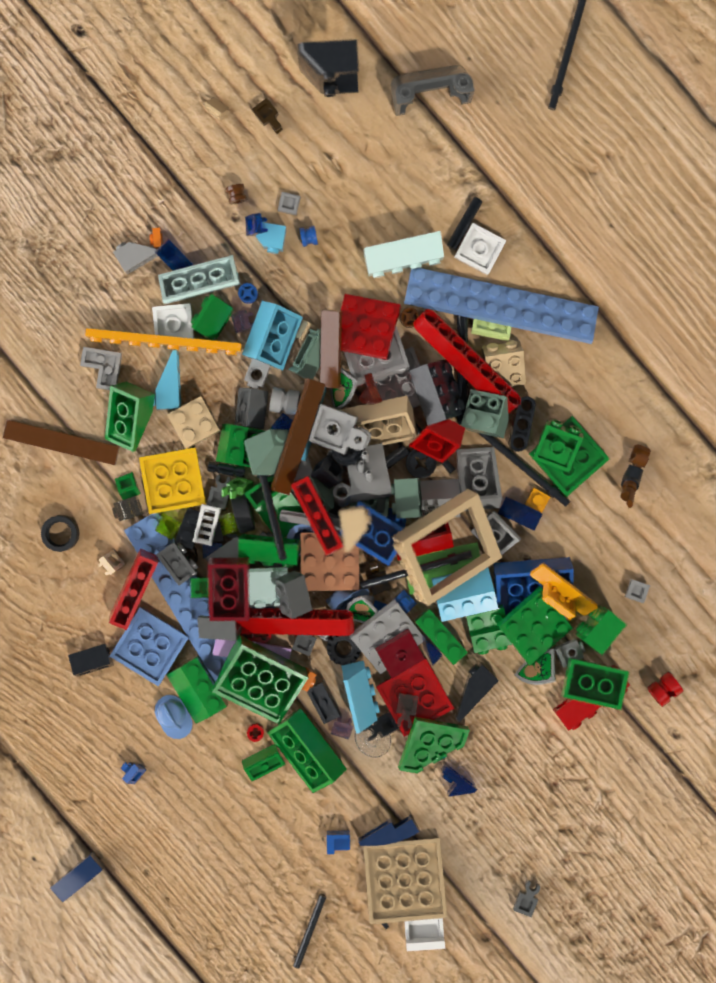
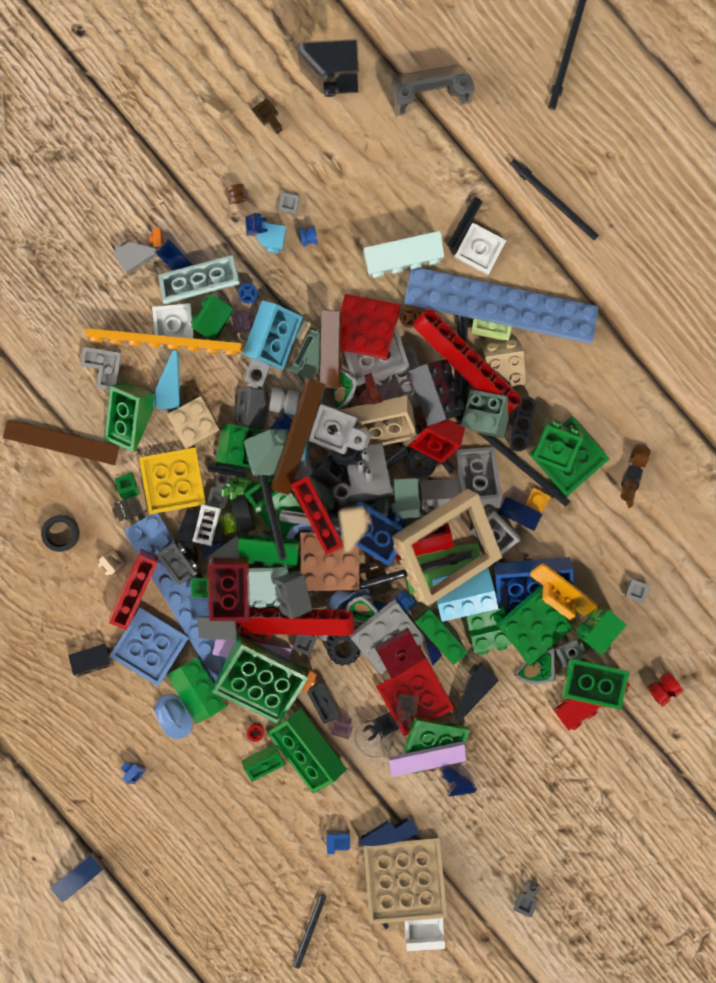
(167, 526): clear neon green slope -> none
(360, 695): medium azure slope -> none
(427, 759): none -> lavender tile
(525, 174): none -> black bar

